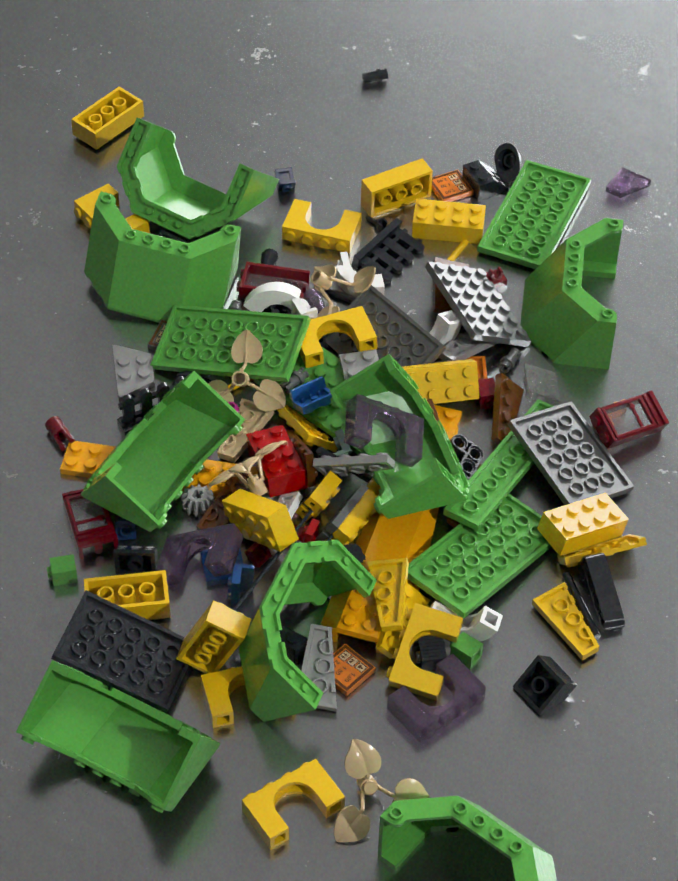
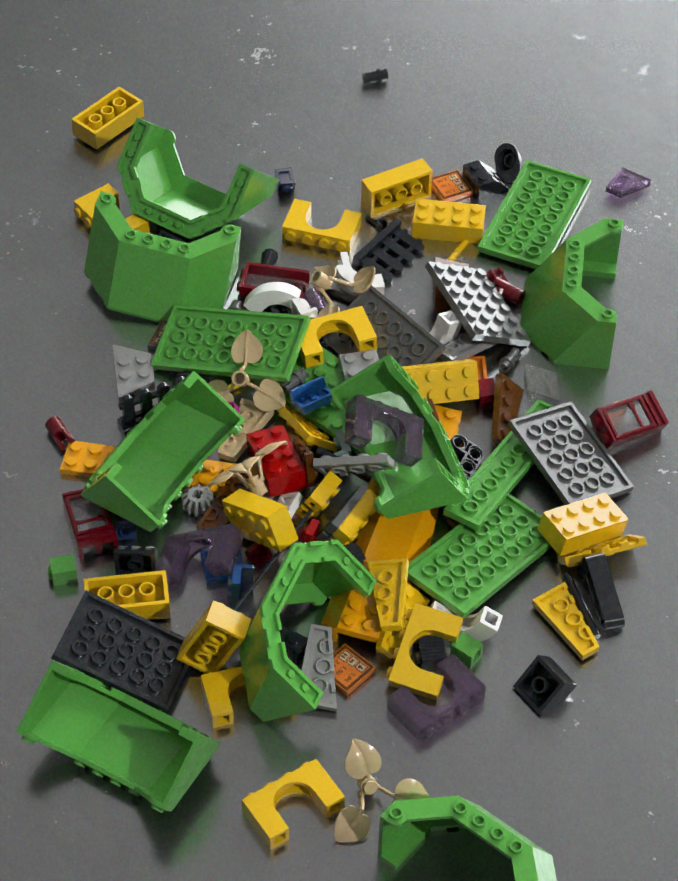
(509, 291): none -> dark red hinge

